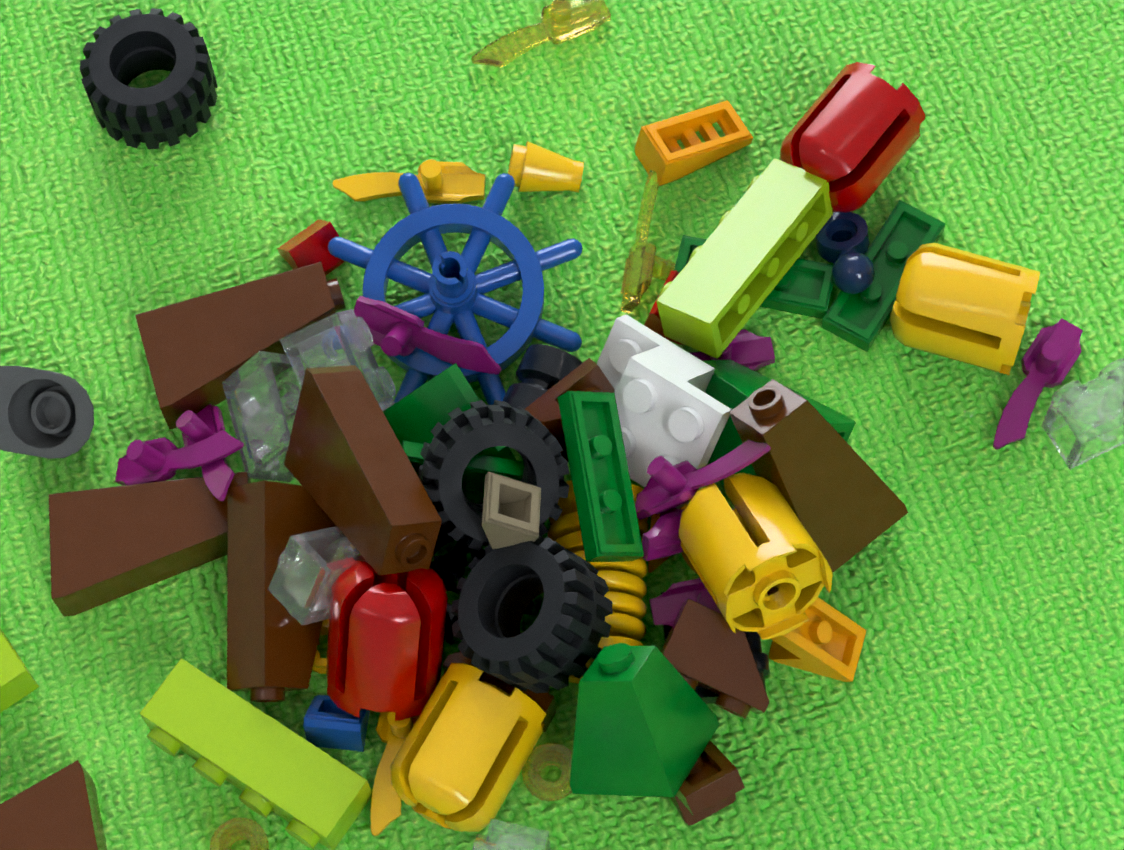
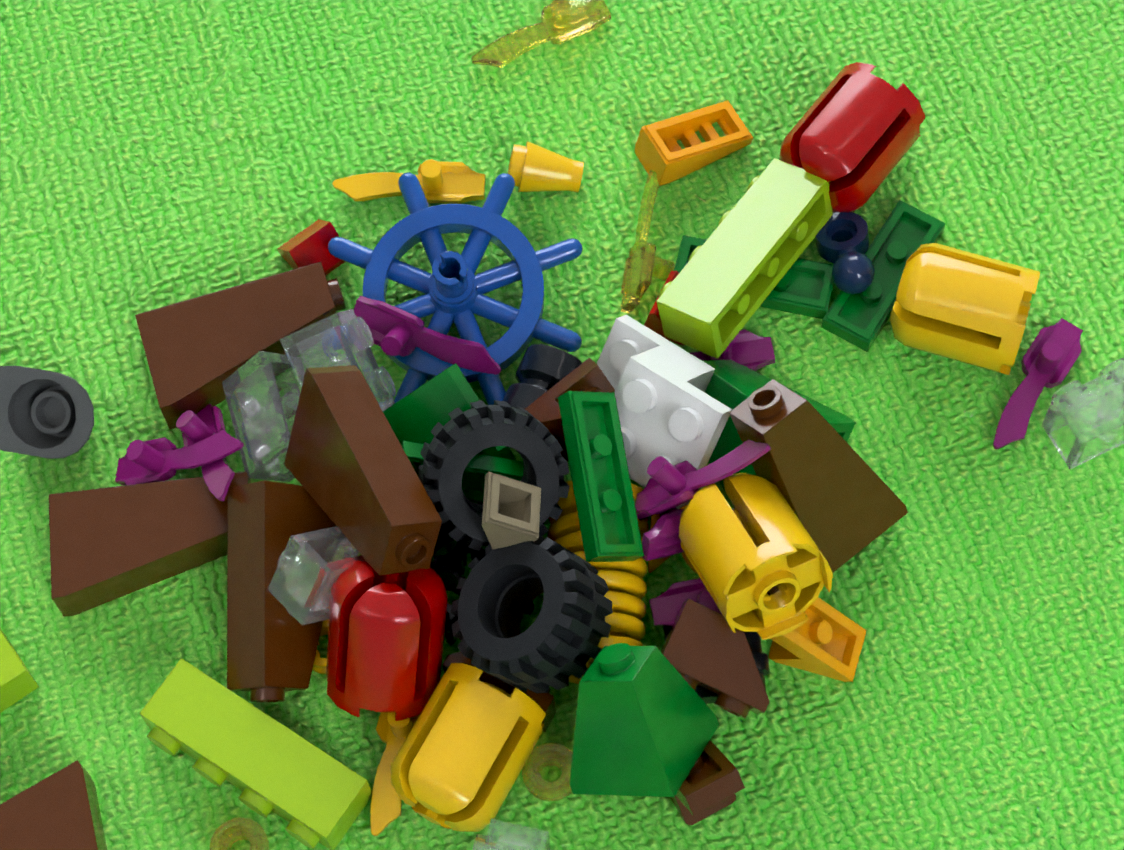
(140, 46): black tyre -> none
(334, 728): blue slope -> none

